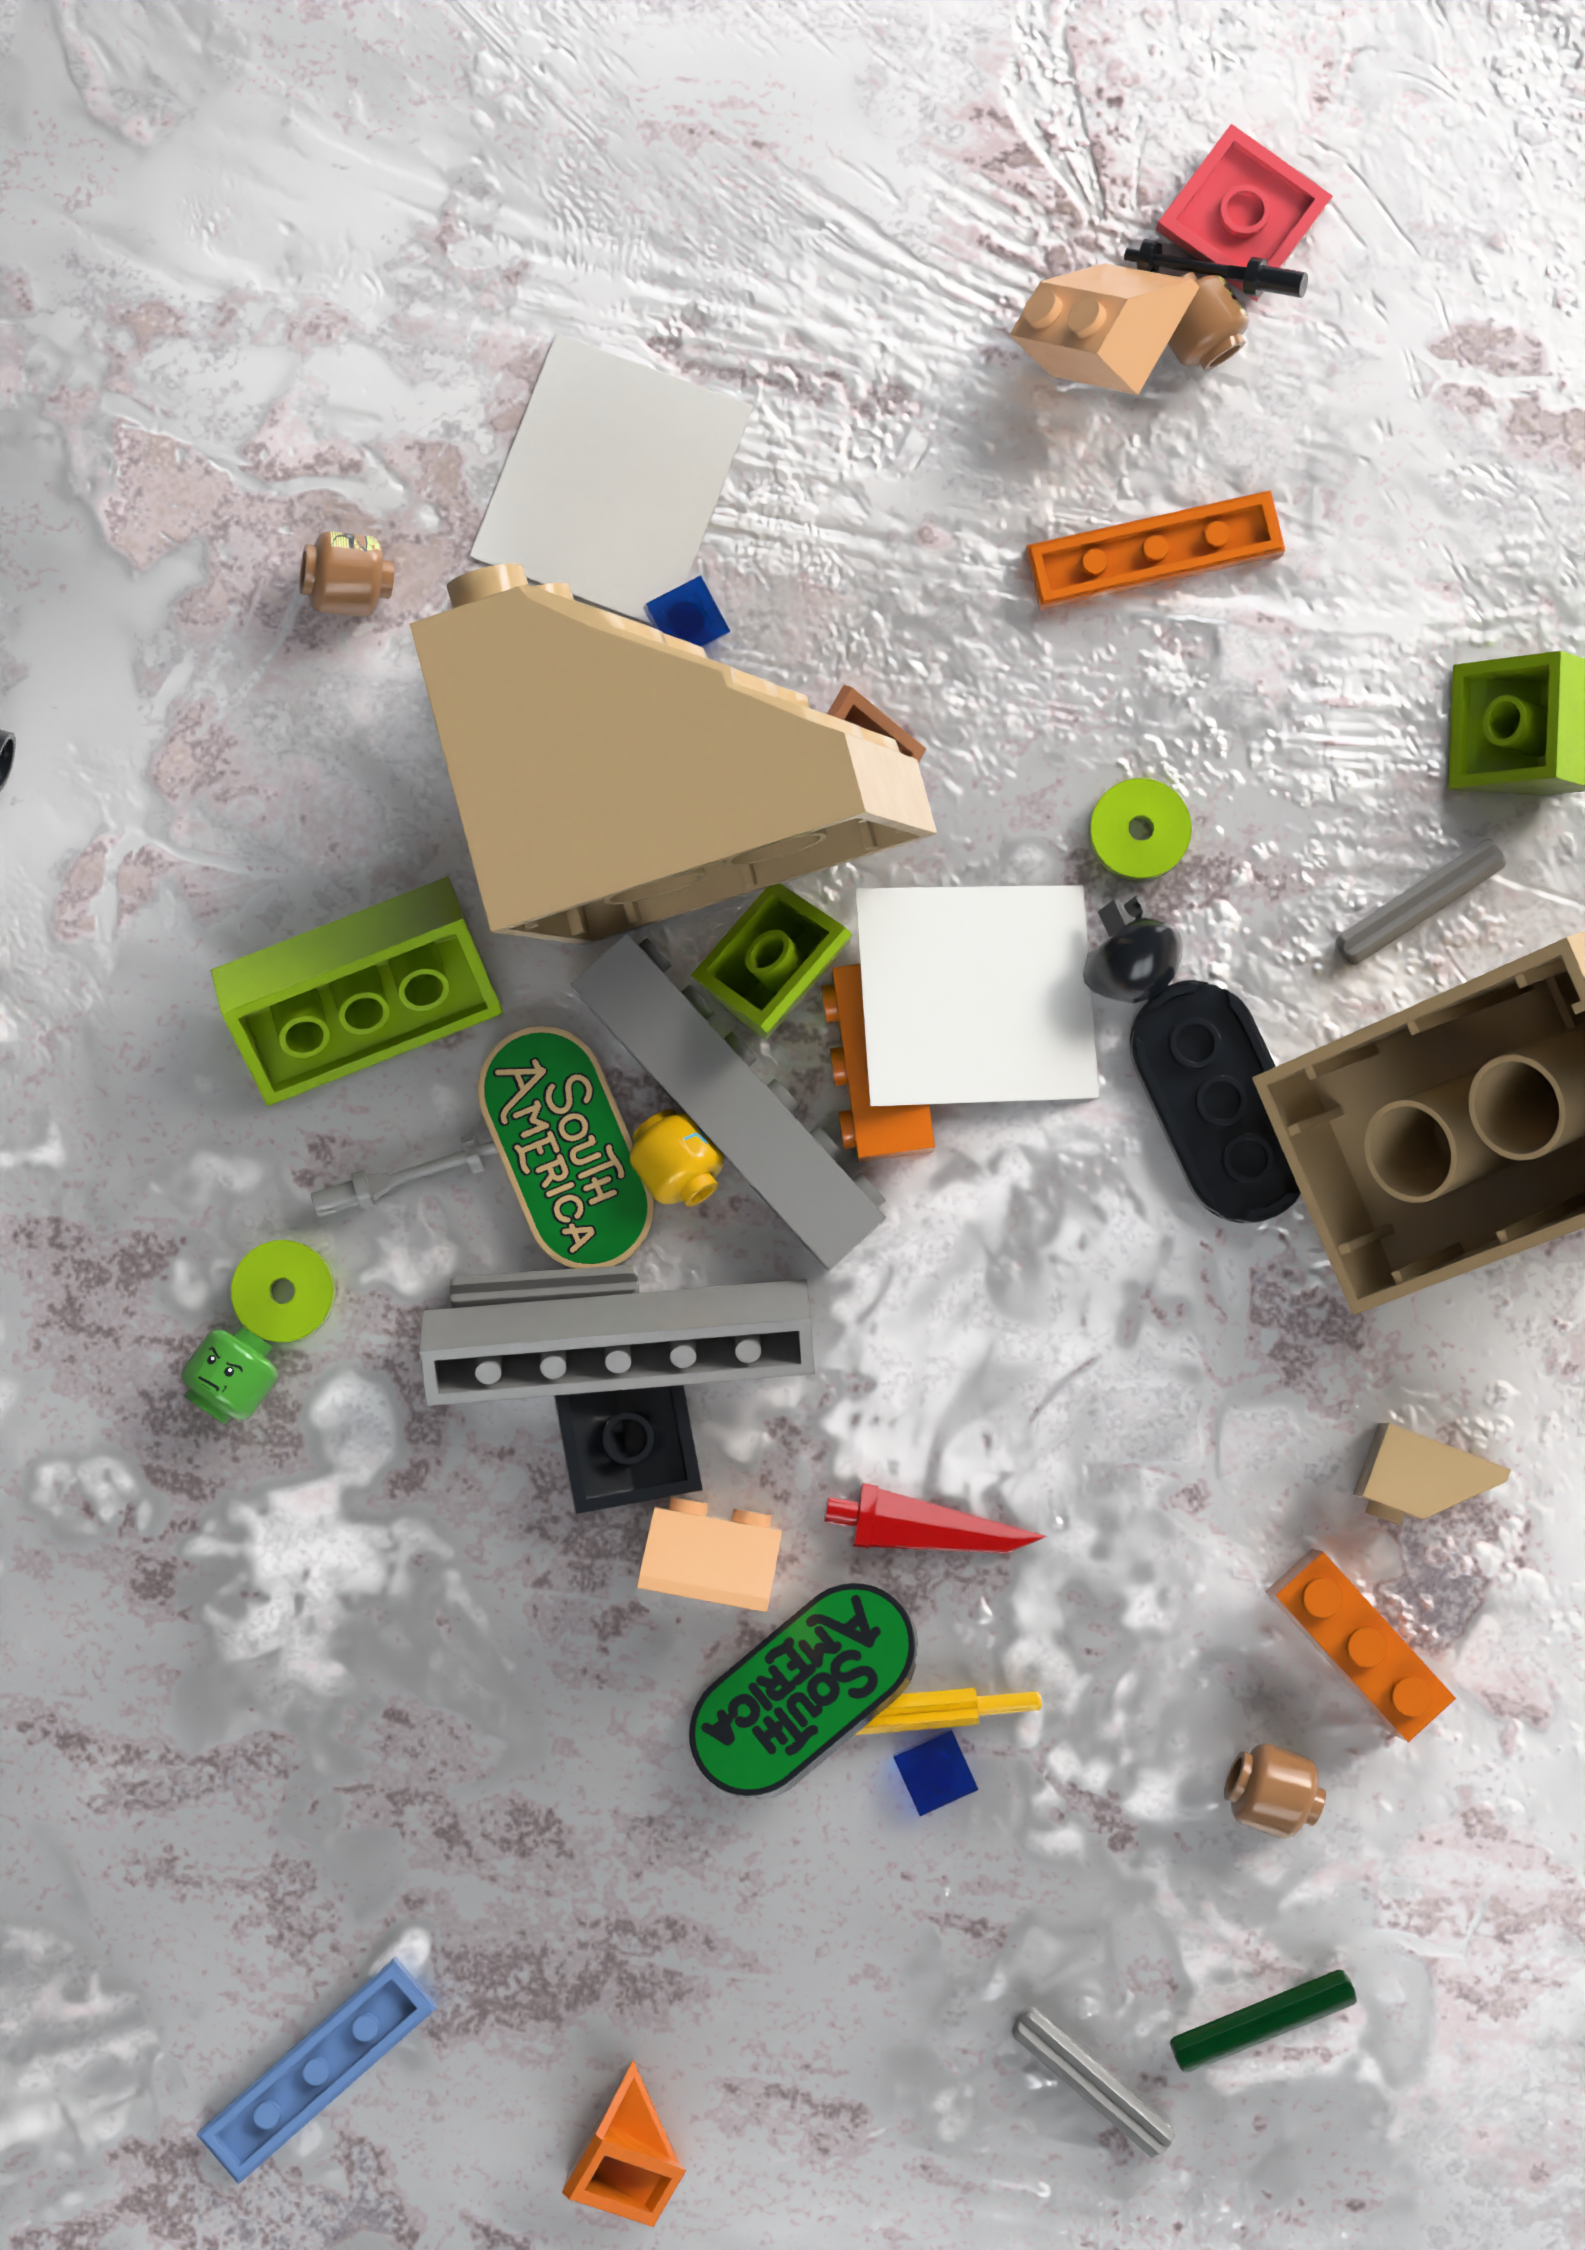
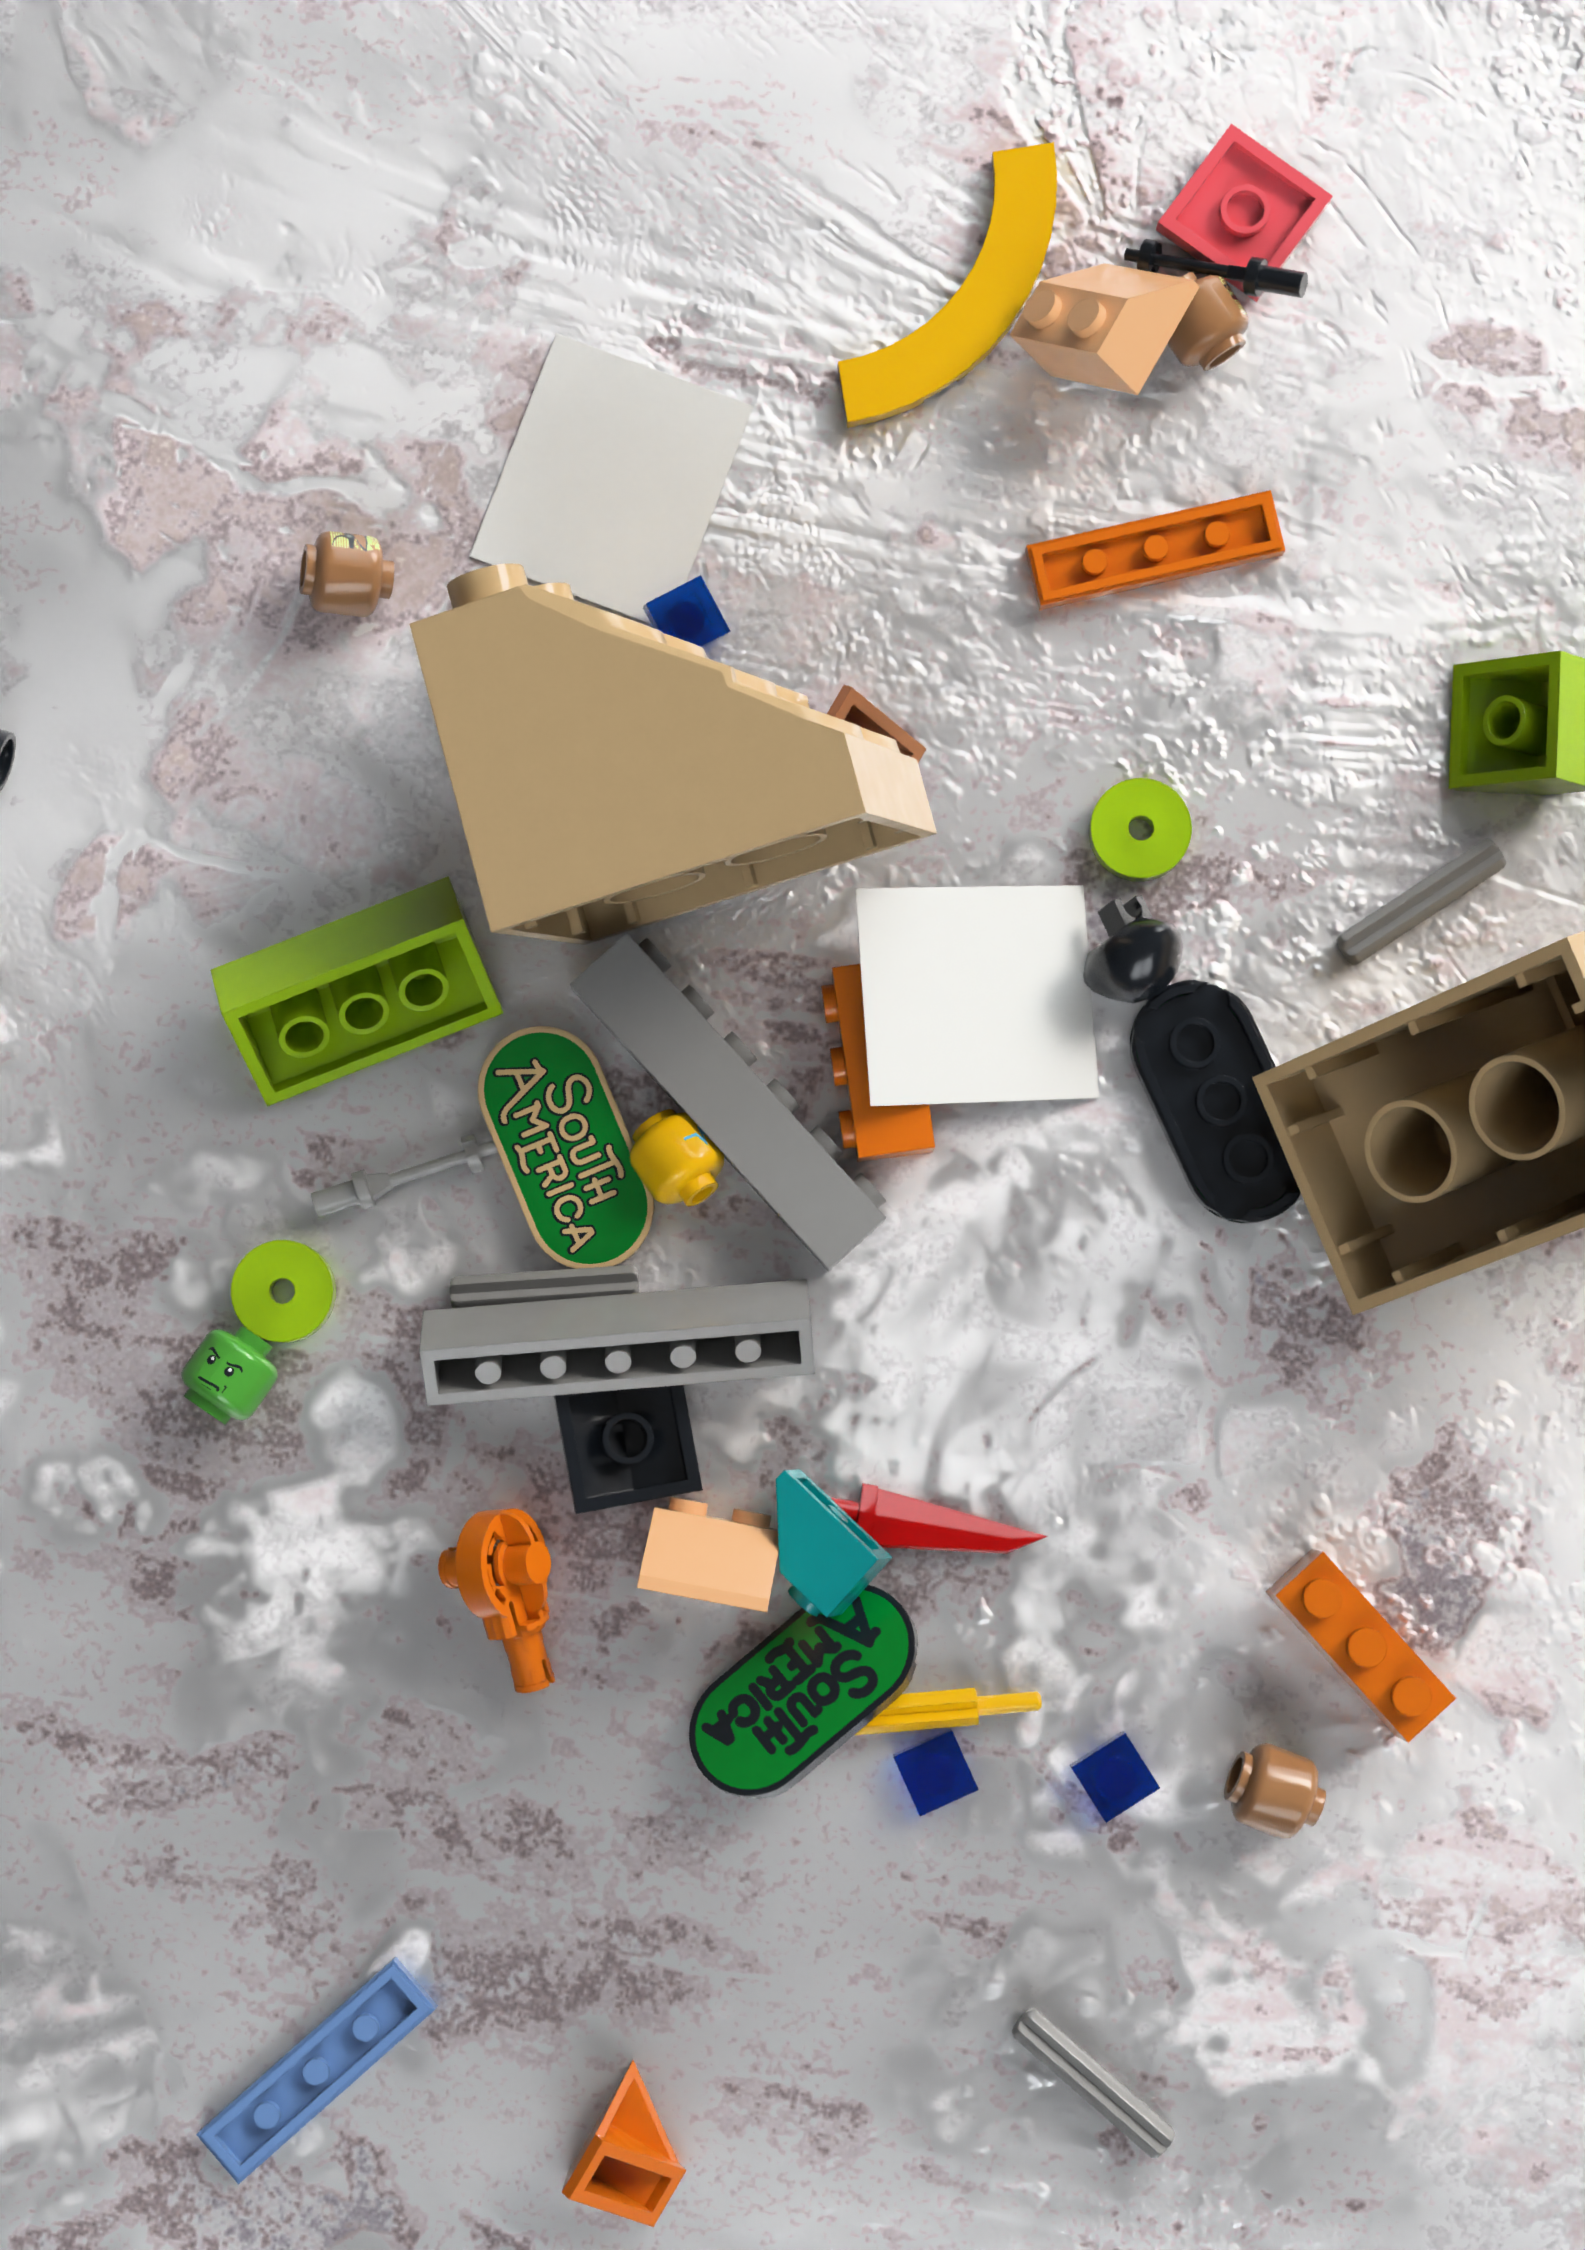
(519, 1605): none -> orange pin
(771, 958): lime slope -> none
(822, 1547): none -> teal slope
(981, 309): none -> yellow tile
(1114, 1776): none -> clear blue plate
(1263, 2021): dark green axle -> none
(1420, 1475): tan slope -> none

